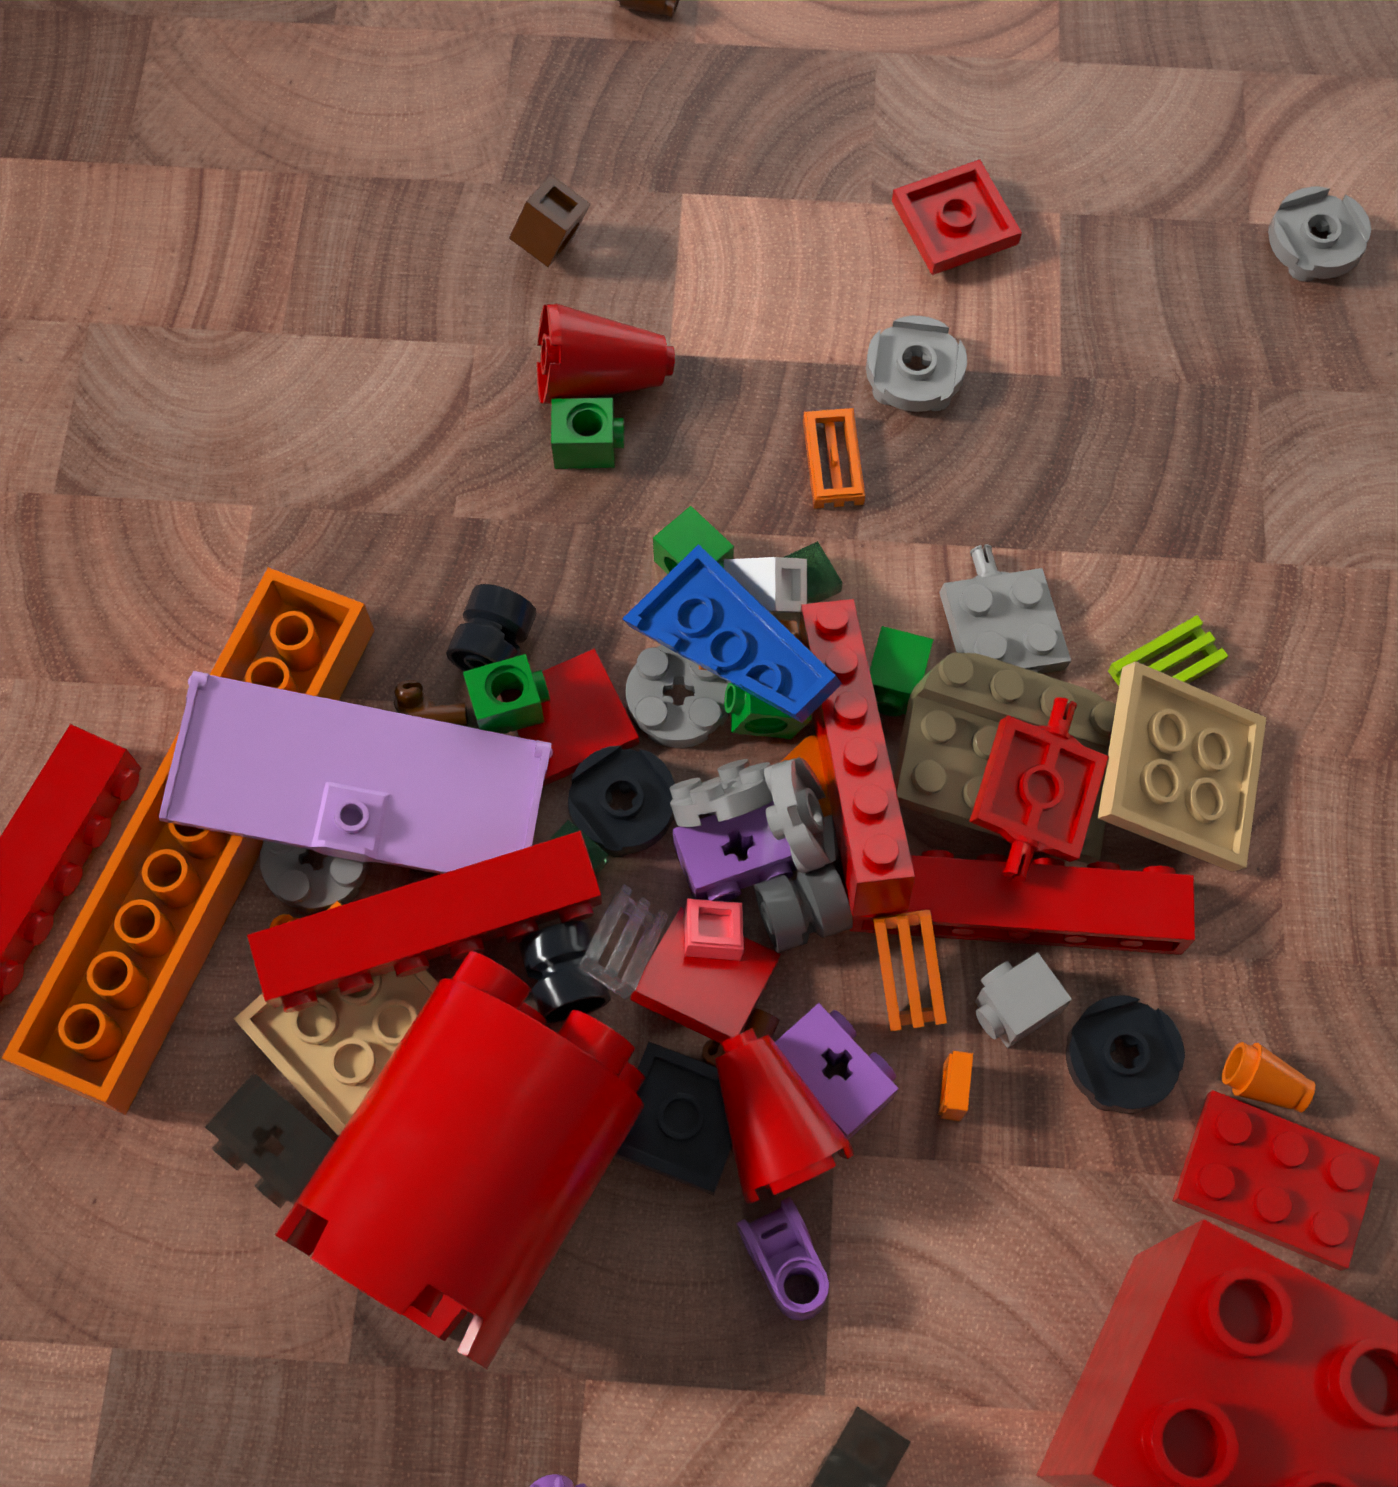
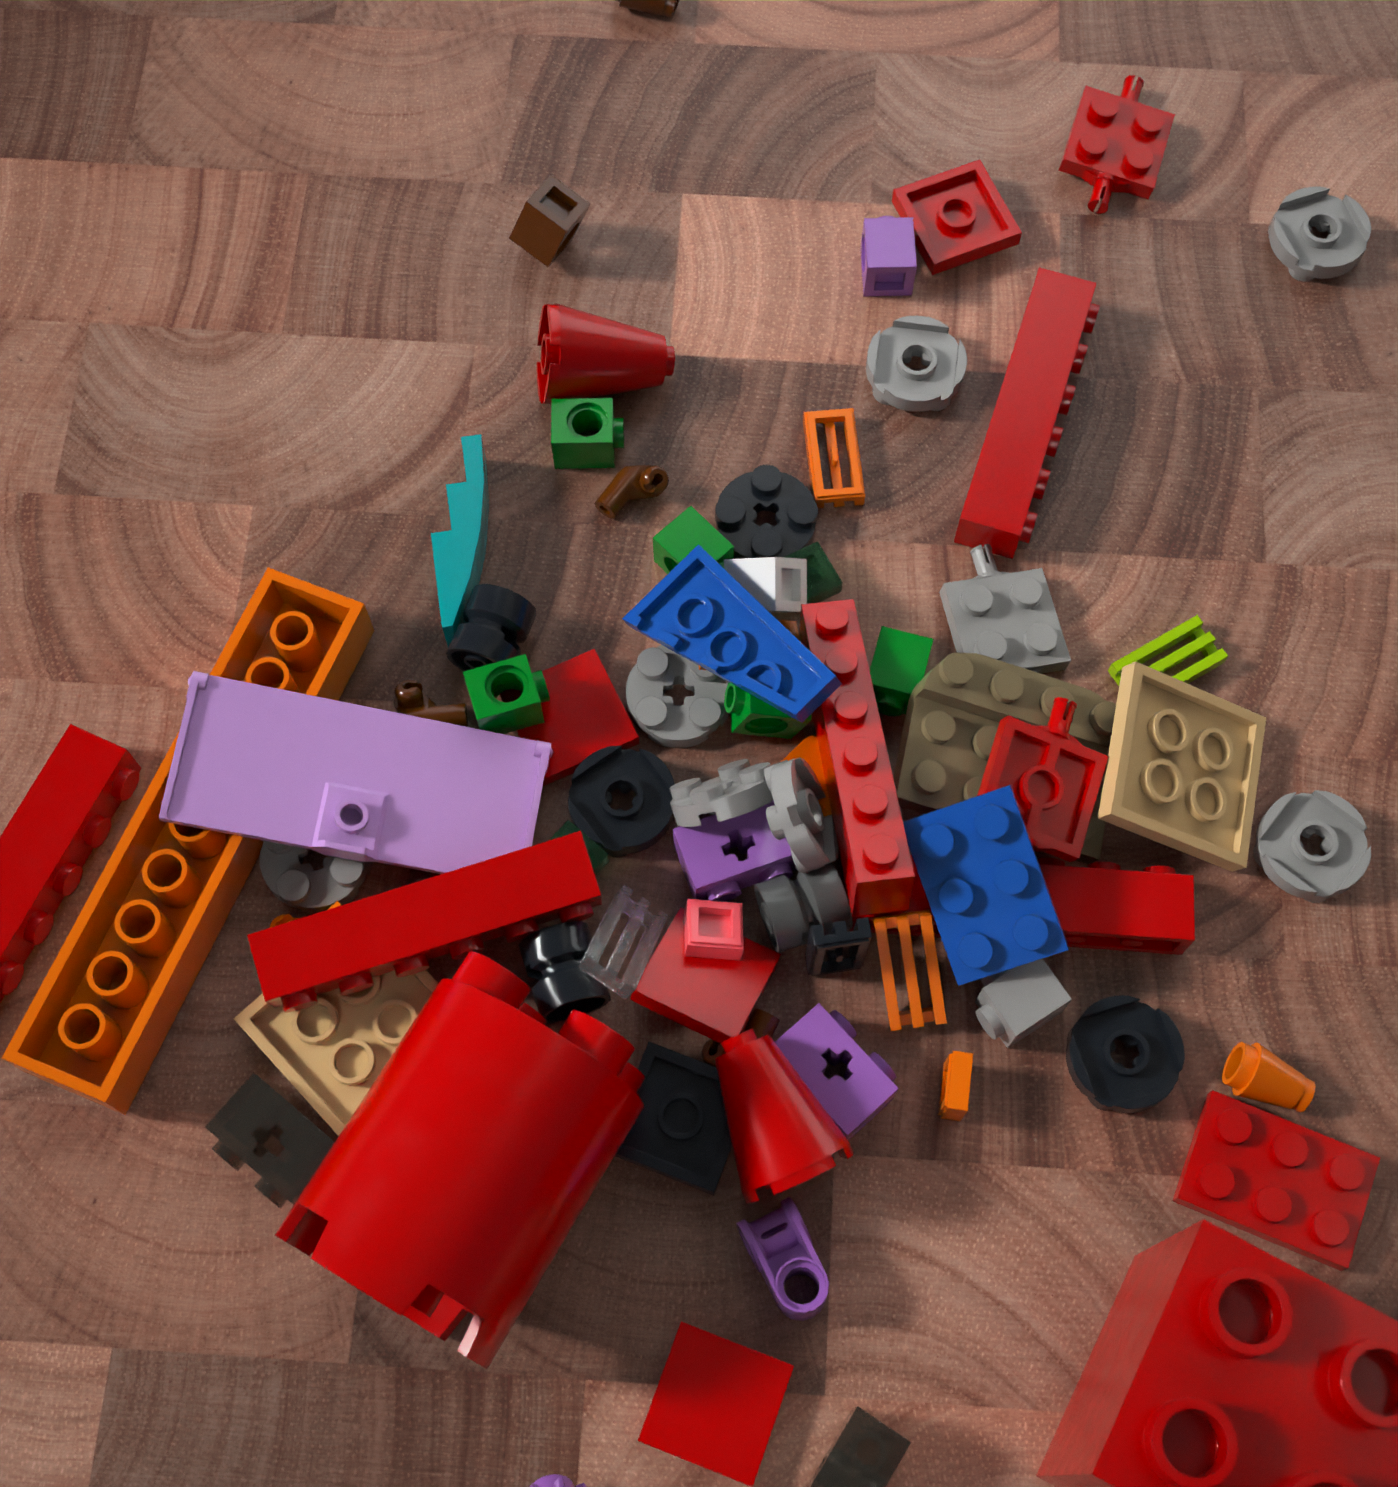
(462, 550): none -> teal slope
(632, 484): none -> reddish brown arm
(716, 1404): none -> red tile
(766, 491): none -> black plate
(857, 940): none -> black tile
(888, 256): none -> medium lavender brick
(984, 885): none -> blue plate
(1026, 412): none -> red brick
(1116, 143): none -> red plate
(1307, 875): none -> light grey plate

